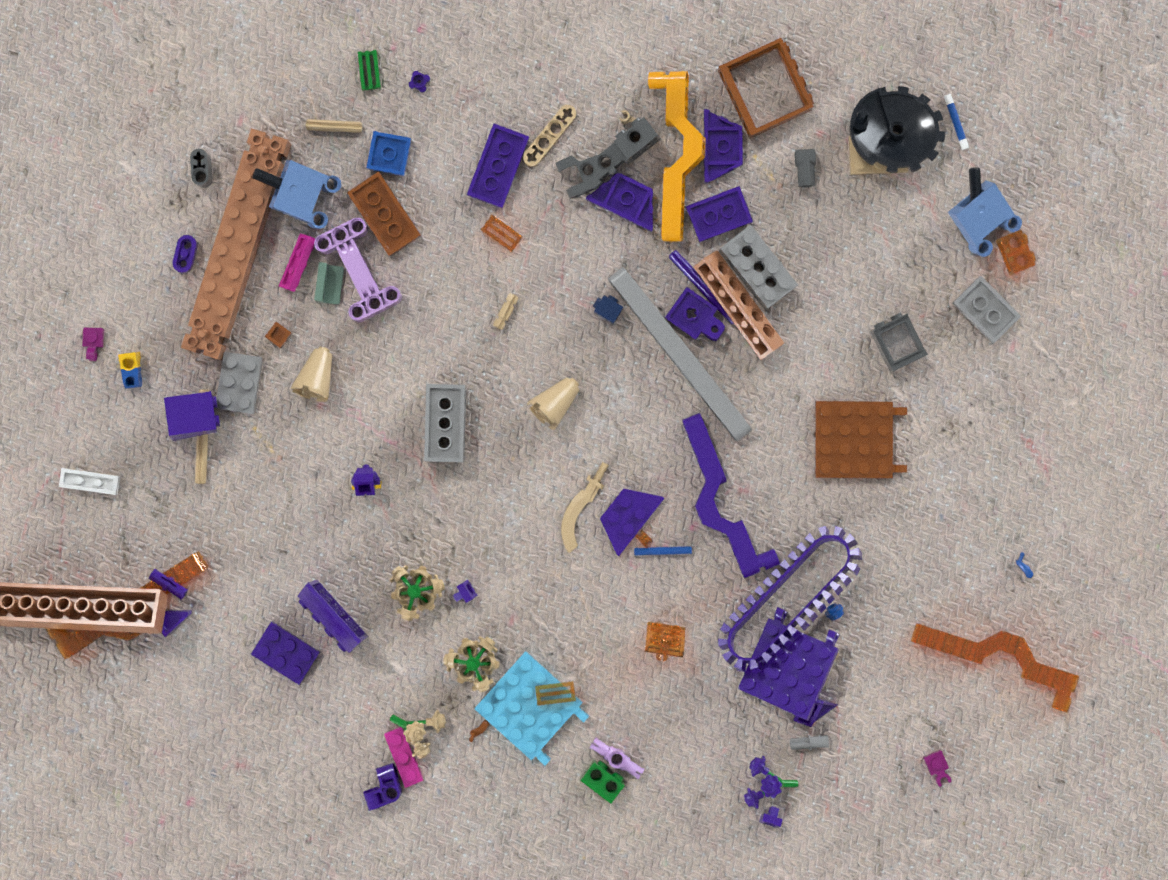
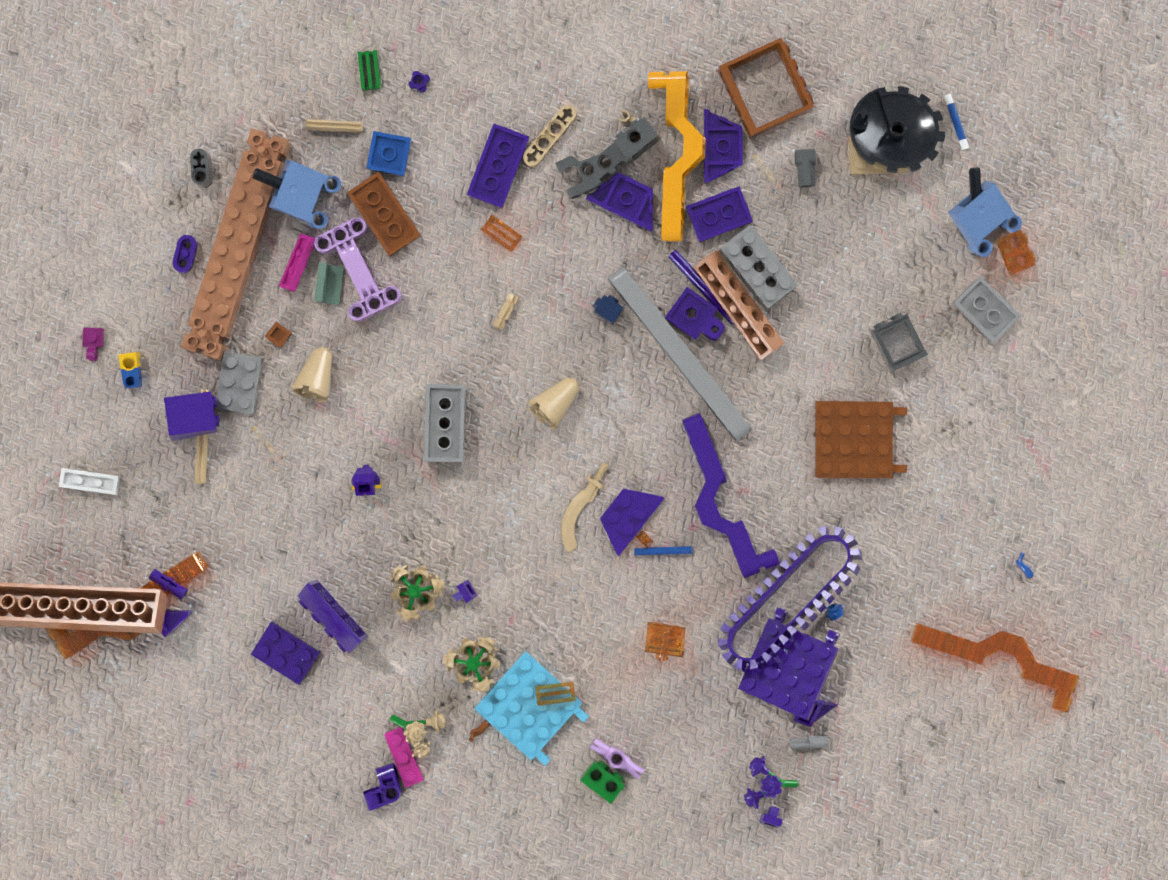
(936, 765): magenta plate -> none

